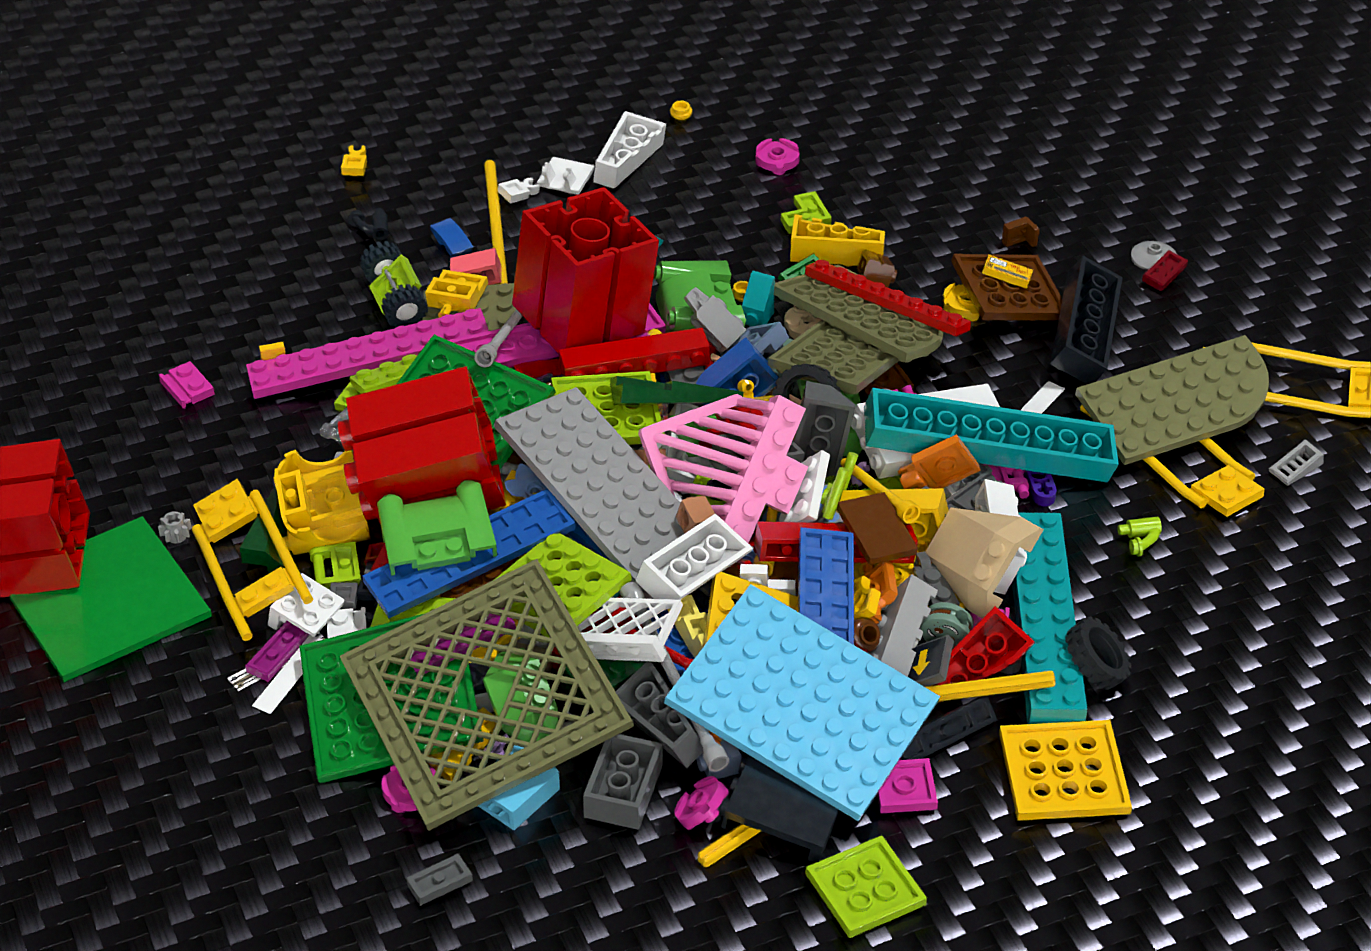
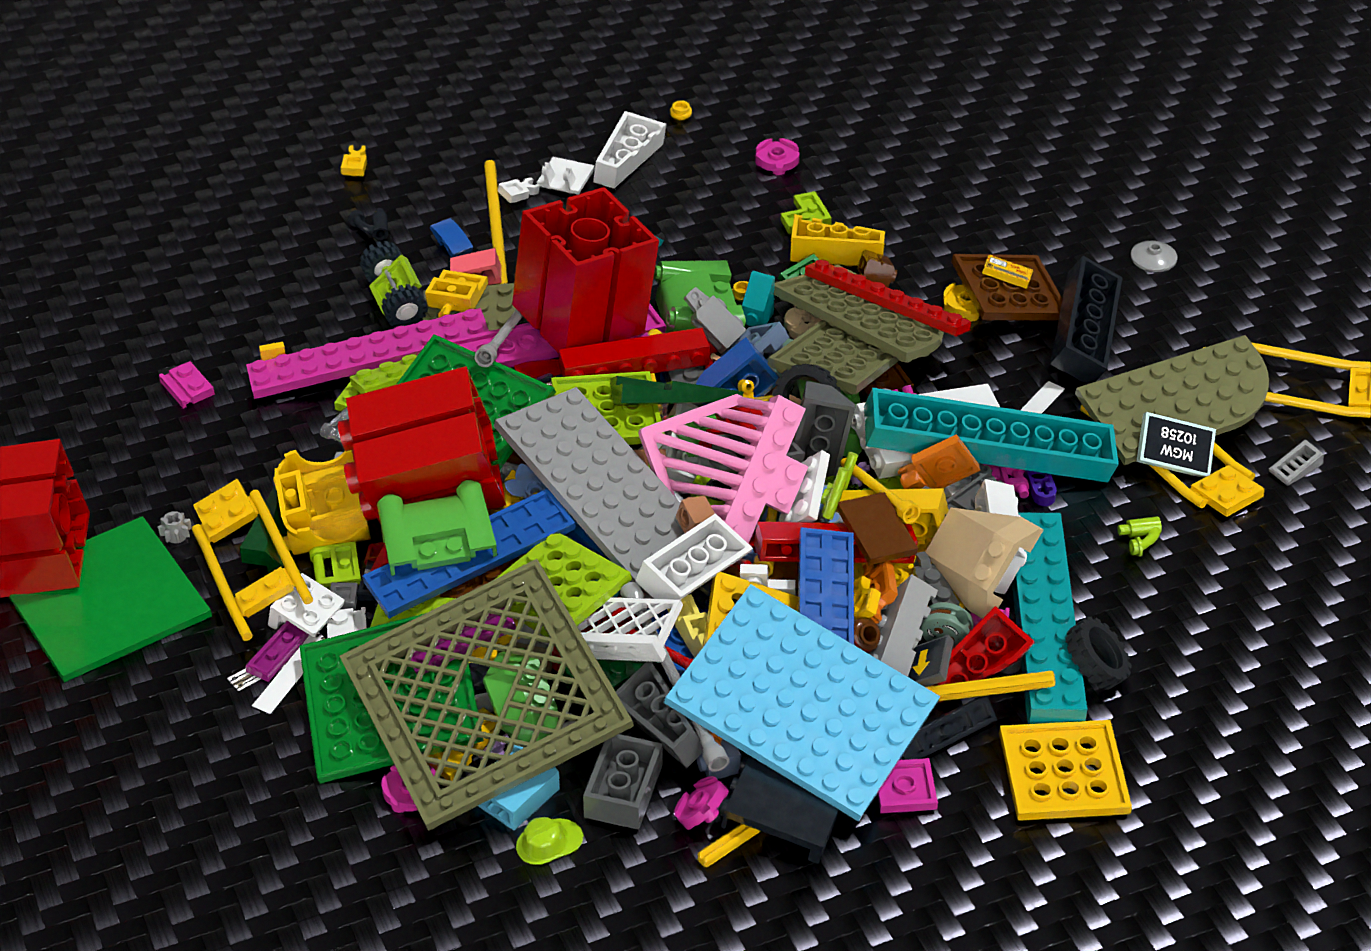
(439, 879): dark grey plate -> none
(548, 840): none -> lime piece
(865, 886): lime plate -> none
(1019, 231): reddish brown bracket -> none
(1165, 270): dark red plate -> none
(1176, 445): none -> black tile

